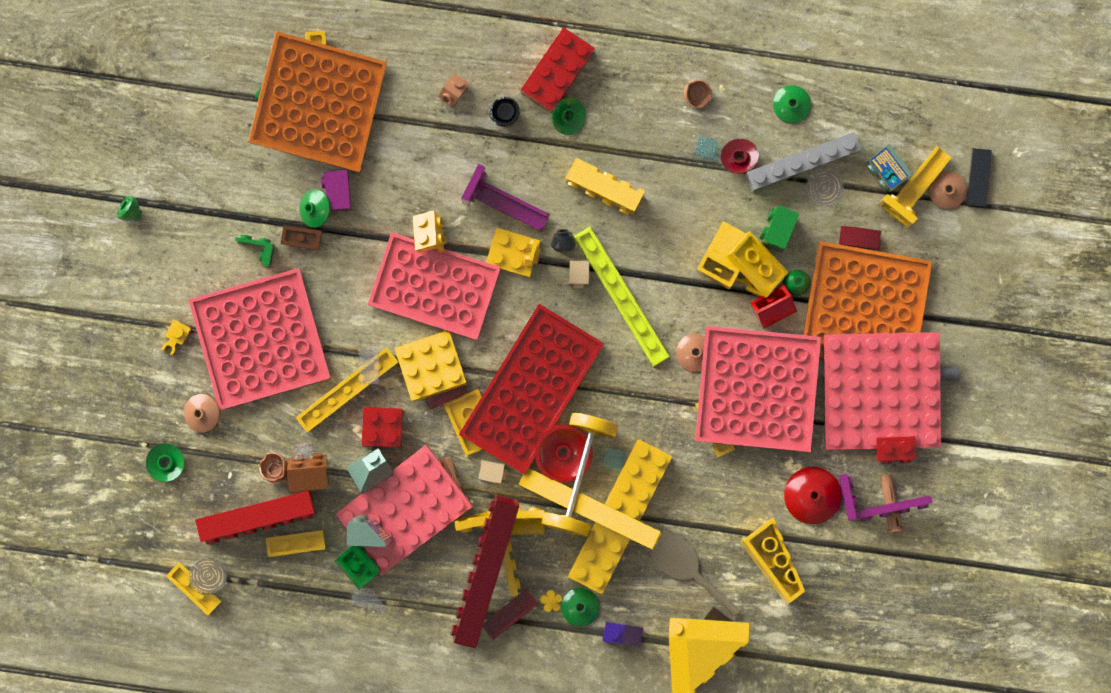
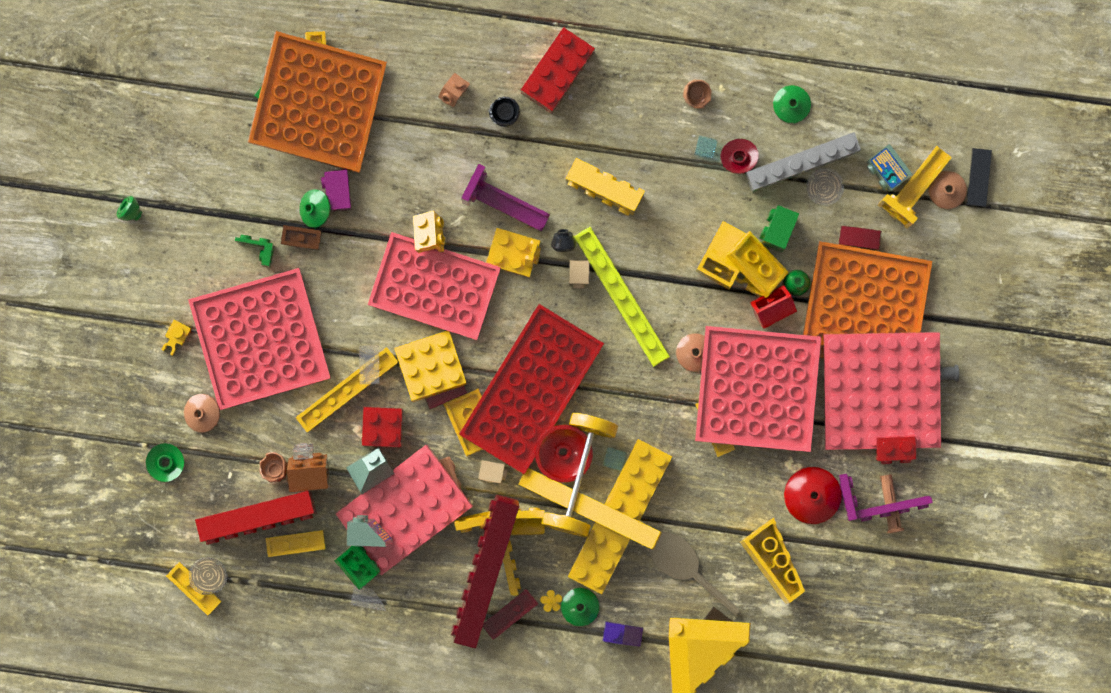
(574, 119): green dish -> none

